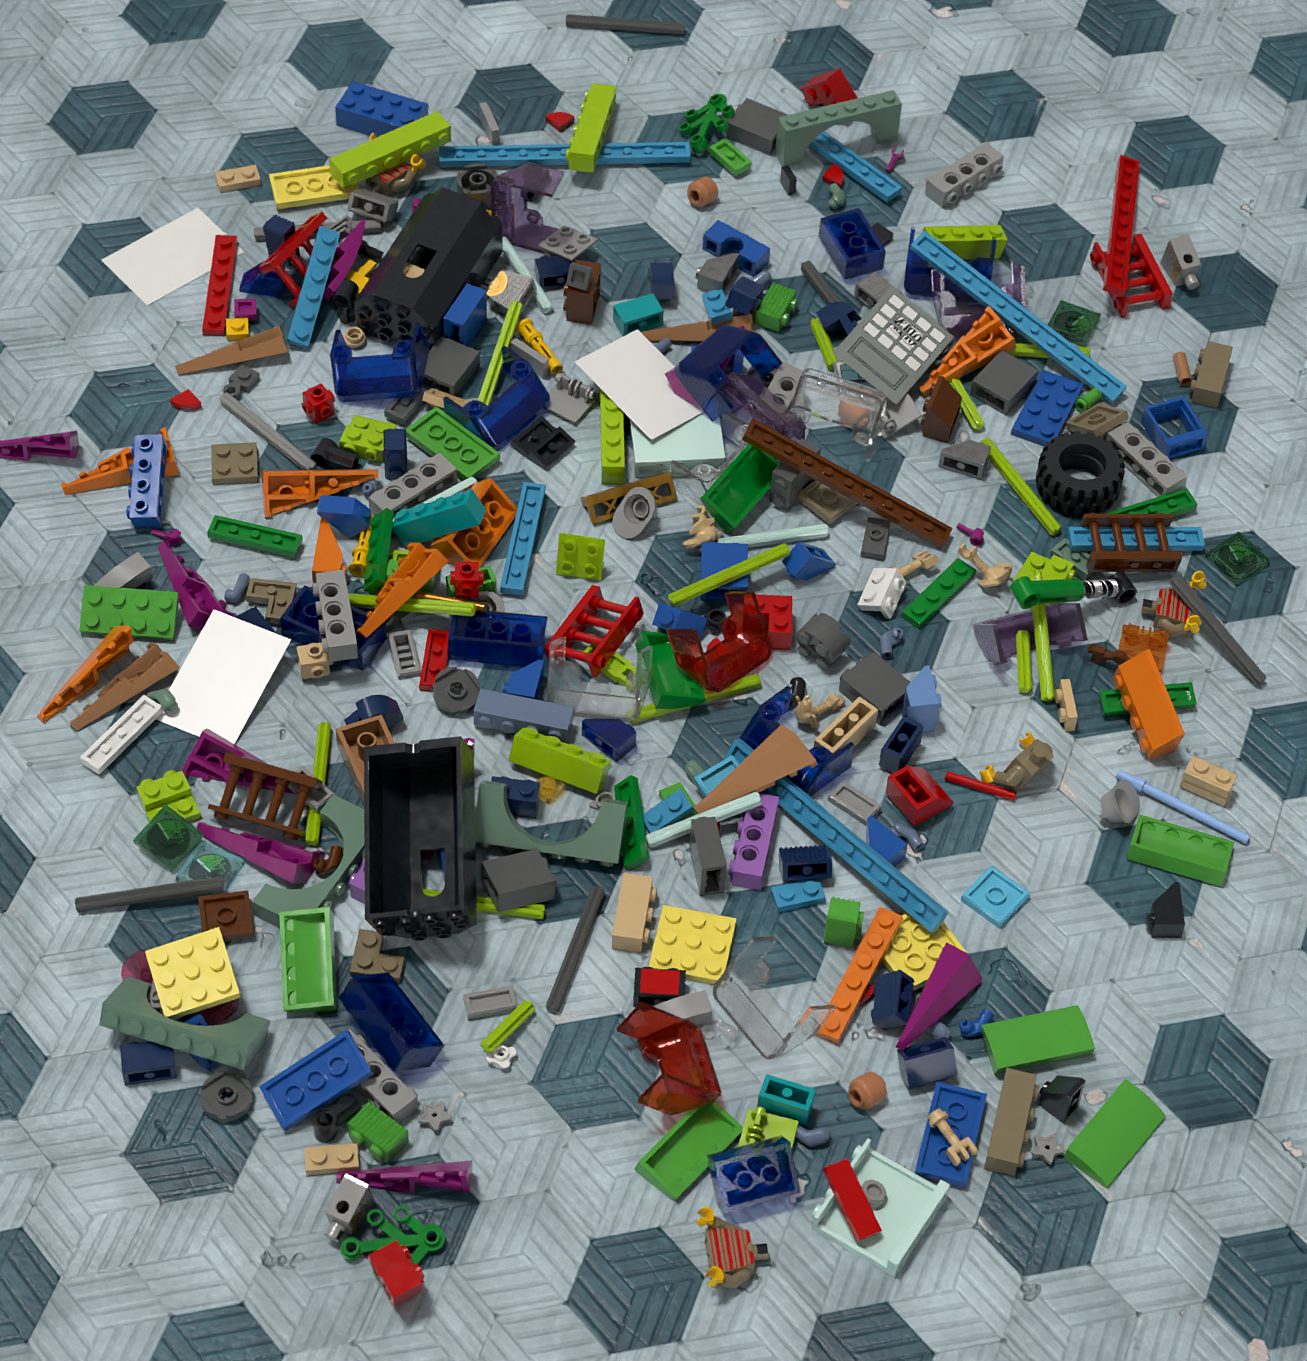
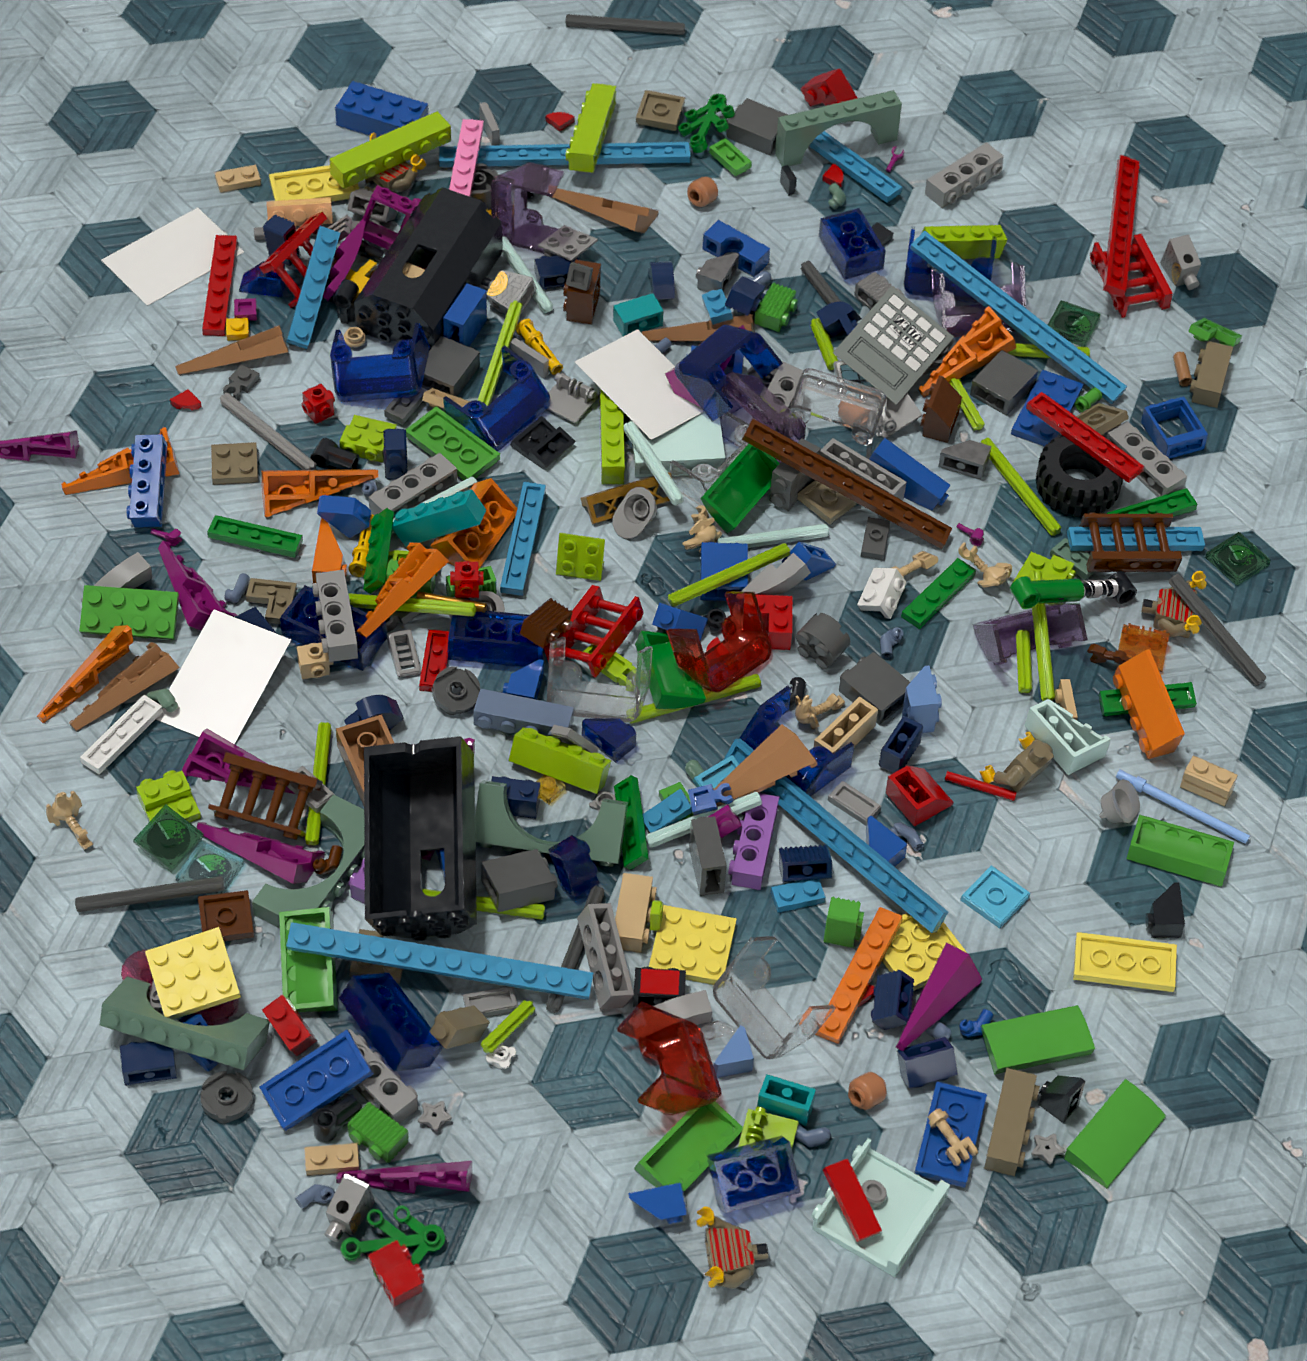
(62, 810): none -> tan piece
(289, 1025): none -> red brick
(300, 209): none -> light nougat brick
(315, 1193): none -> sand blue arm
(372, 230): none -> magenta window
(439, 960): none -> dark azure plate
(459, 1026): none -> dark tan brick
(466, 156): none -> bright pink plate
(546, 623): none -> reddish brown brick
(569, 737): none -> light grey tile
(574, 865): none -> clear blue brick
(605, 956): none -> light grey brick
(624, 214): none -> medium nougat wedge
(653, 463): none -> light aqua axle
(656, 915): none -> lime tile
(660, 110): none -> dark tan plate
(663, 1202): none -> blue slope
(705, 798): none -> plate
(726, 820): none -> magenta plate
(736, 1056): none -> medium blue slope
(779, 580): none -> light grey slope
(863, 467): none -> light grey brick
(921, 483): none -> blue slope
(1072, 742): none -> light aqua wedge
(1085, 437): none -> red tile
(1125, 962): none -> light yellow plate
(1205, 330): none -> bright green plate

